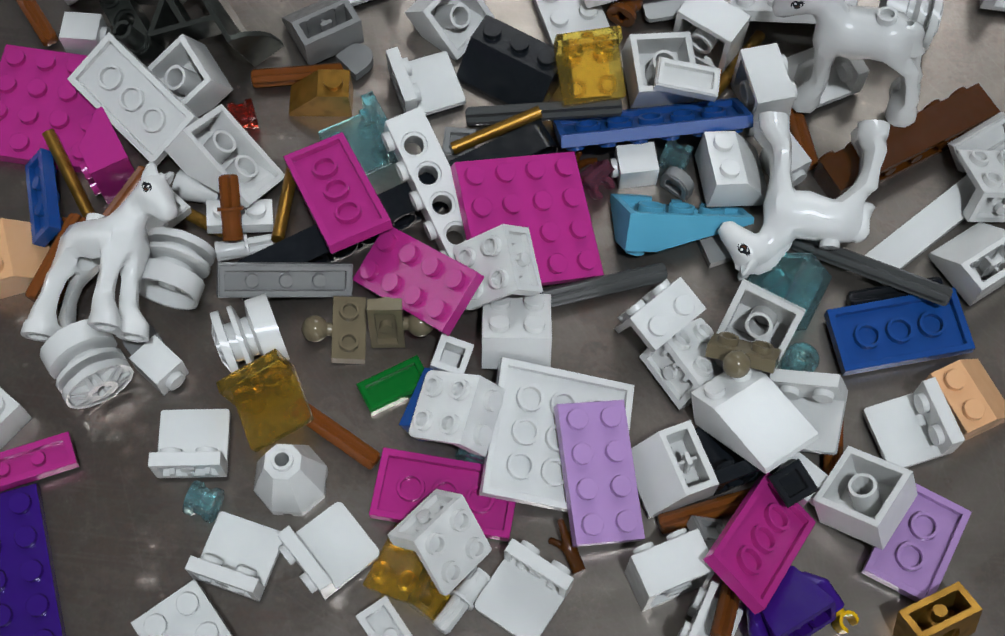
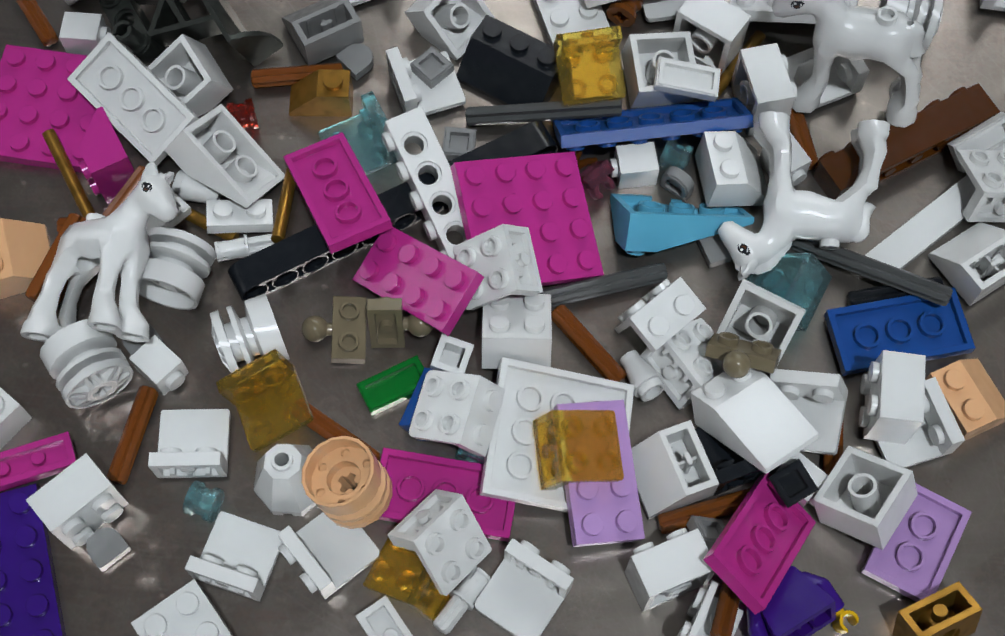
(43, 198): blue plate -> none
(77, 502): none -> white brick
(106, 547): none -> light grey tile
(132, 435): none -> dark orange axle
(230, 208): dark orange axle -> none
(284, 279): light grey tile -> none
(337, 469): none -> light nougat wheel
(432, 67): none -> light grey tile
(496, 130): pearl gold bar -> none
(571, 553): reddish brown bar -> none
(577, 447): none -> clear yellow bracket
(587, 344): none -> dark orange axle
(643, 376): none -> white cone
(803, 351): clear light blue wheel -> none
(893, 397): none -> white brick

